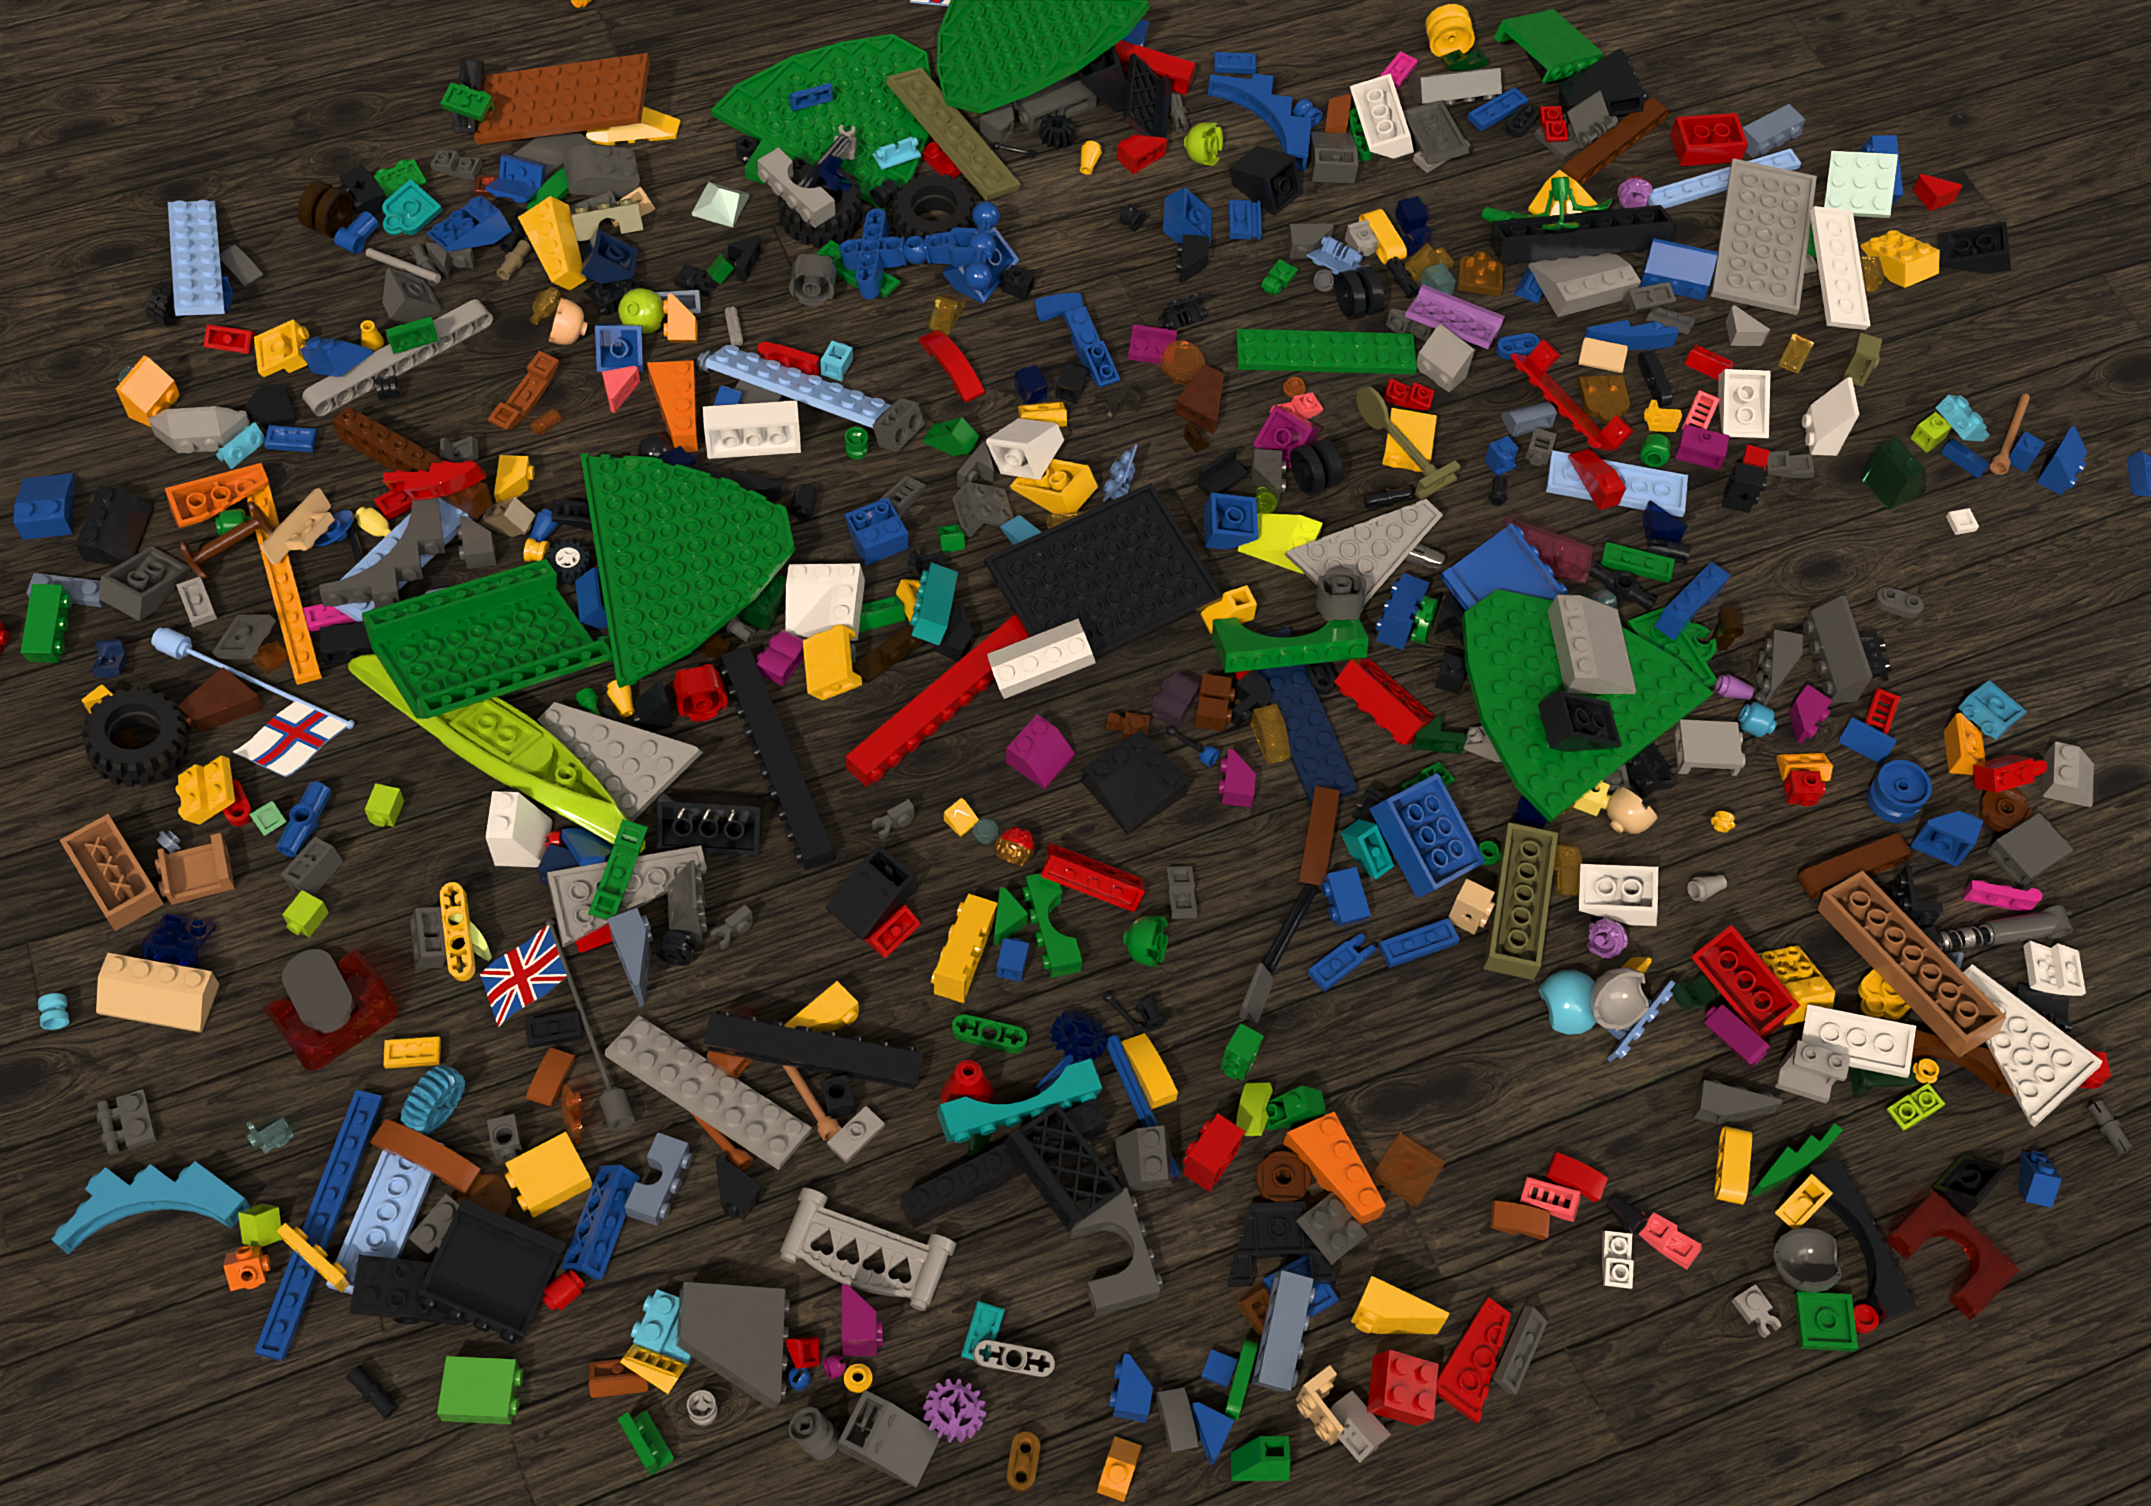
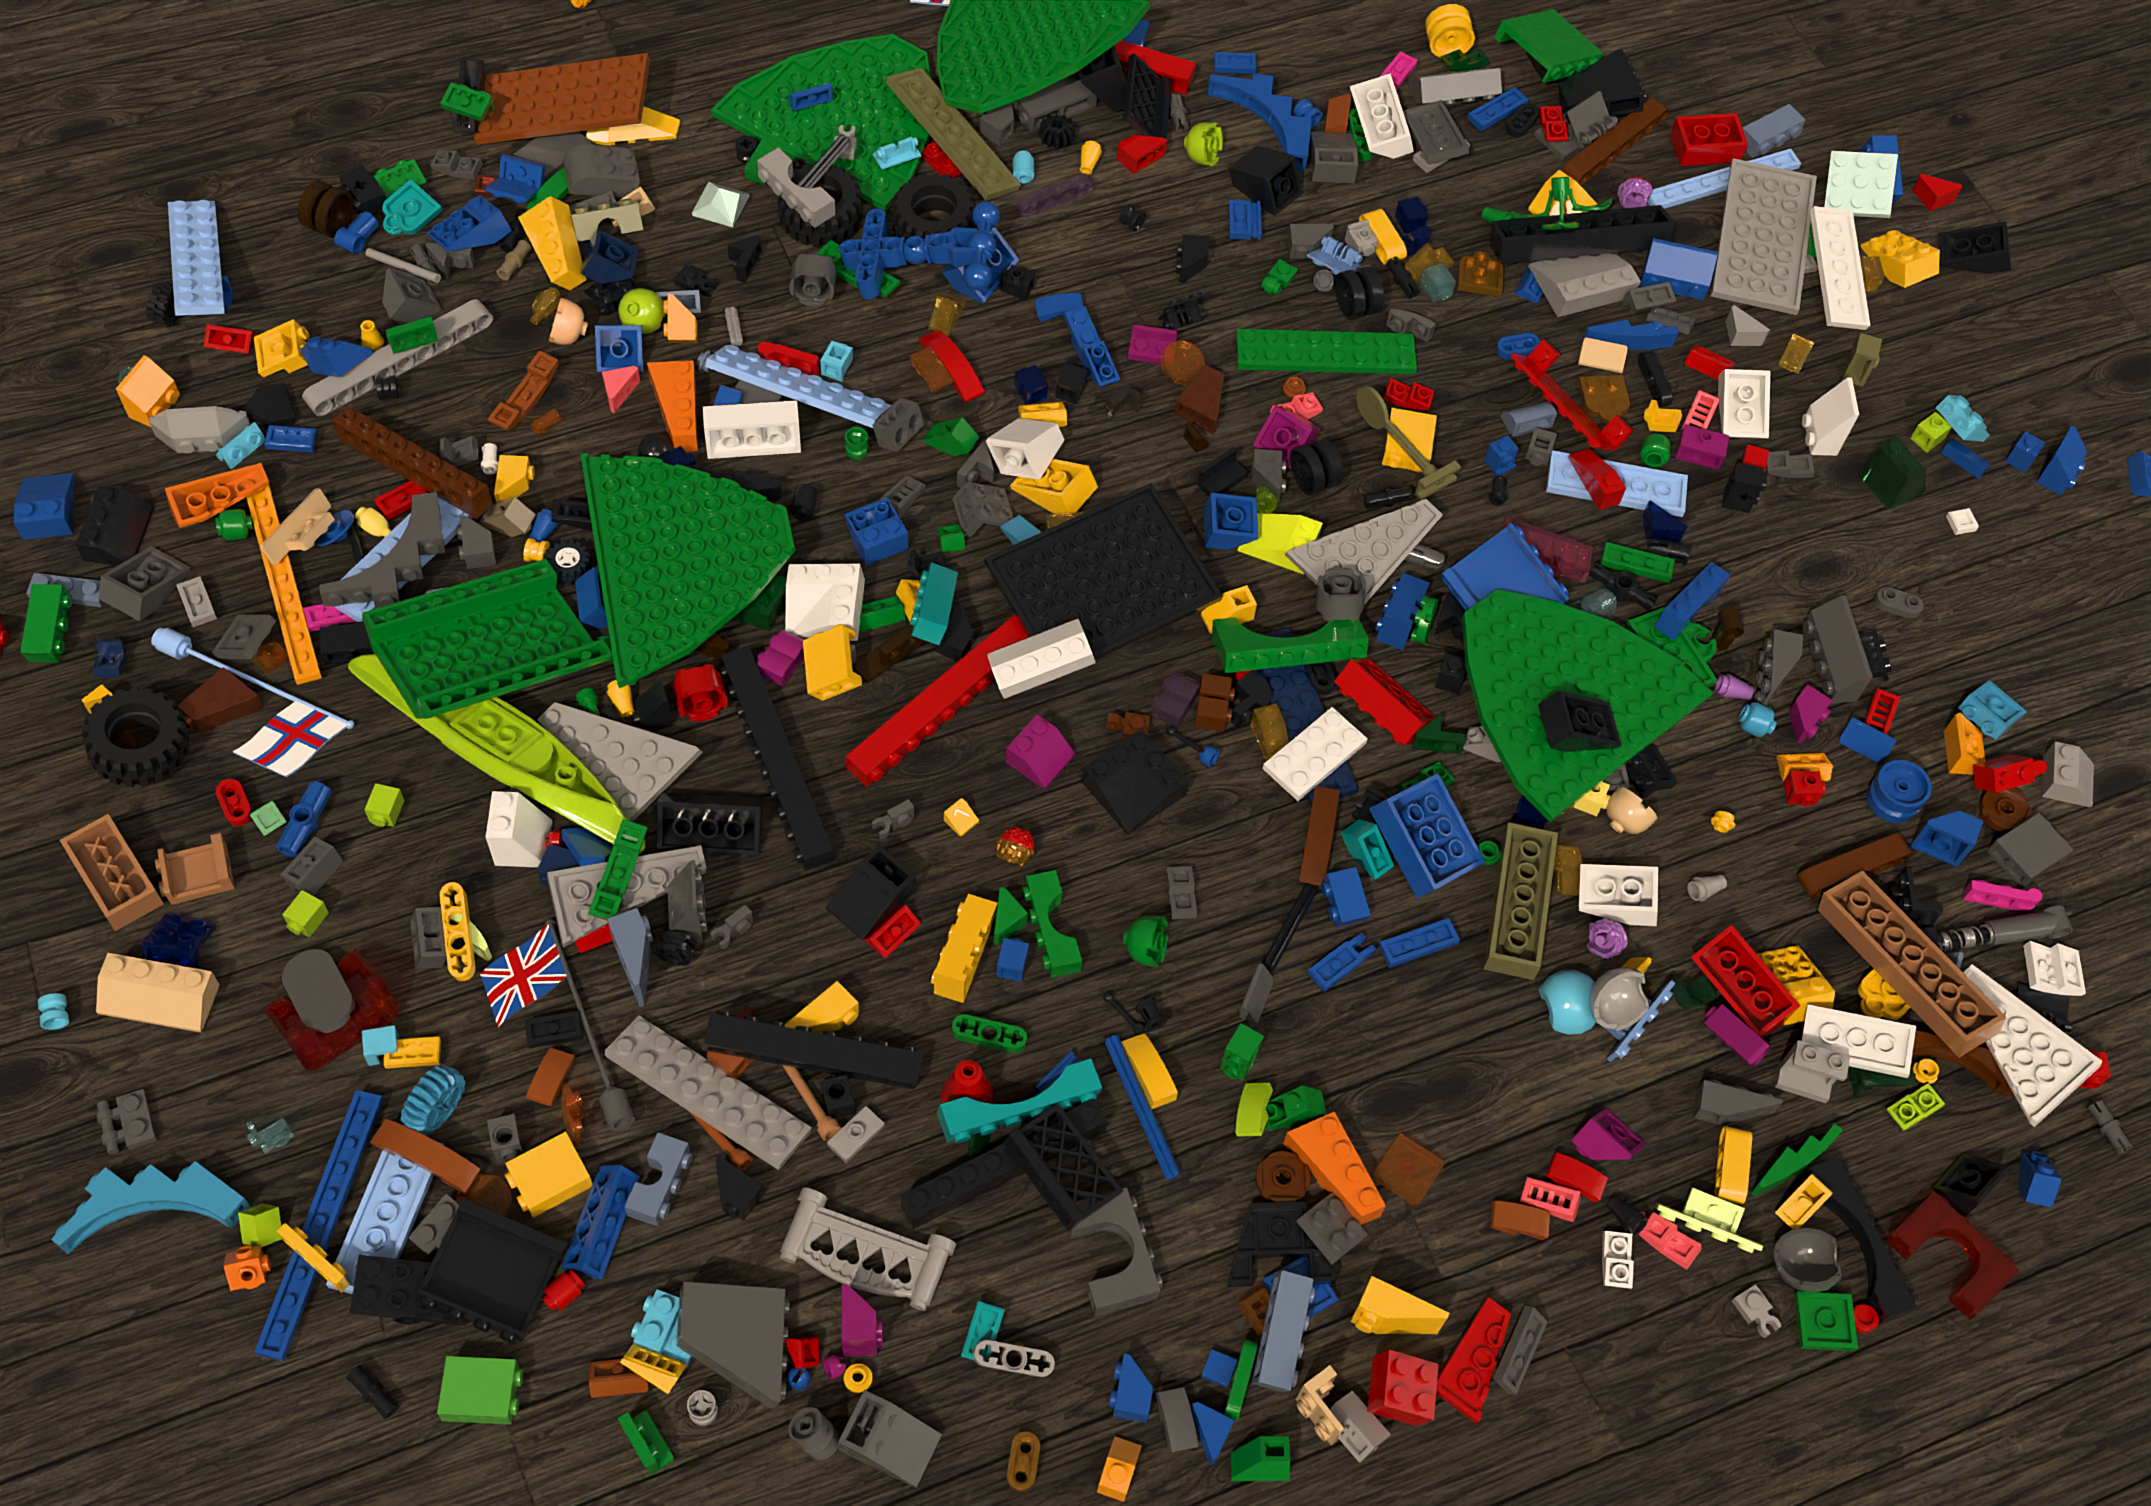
(169, 841): sand blue plate -> none
(205, 790): yellow plate -> none
(226, 540): reddish brown hose -> none
(240, 266): dark grey slope -> none
(379, 1042): none -> medium azure panel
(440, 481): red slope -> none
(489, 464): none -> white pin
(720, 269): green slope -> none
(740, 629): dark grey pin -> none
(830, 173): clear blue bracket -> none
(885, 193): black wheel -> none
(932, 369): none -> clear orange slope
(943, 1415): medium lavender gear -> none
(985, 831): clear light blue plate -> none
(1023, 167): none -> medium azure brick
(1030, 153): black hinge -> none
(1076, 187): none -> beam
(1078, 1036): clear blue gear -> none
(1093, 877): red fence -> none
(1121, 477): medium blue hinge -> none
(1144, 1159): dark grey slope -> none
(1186, 215): blue slope -> none
(1212, 1152): red brick -> none
(1238, 781): magenta slope -> none
(1314, 754): none -> white plate
(1445, 358): light grey slope -> none
(1461, 313): medium lavender fence -> none
(1472, 907): tan brick -> none
(1590, 646): light grey slope -> none
(1607, 1139): none -> magenta slope
(1708, 745): light grey panel -> none
(1713, 1214): none -> yellowish green bracket
(2001, 463): medium nougat piece -> none

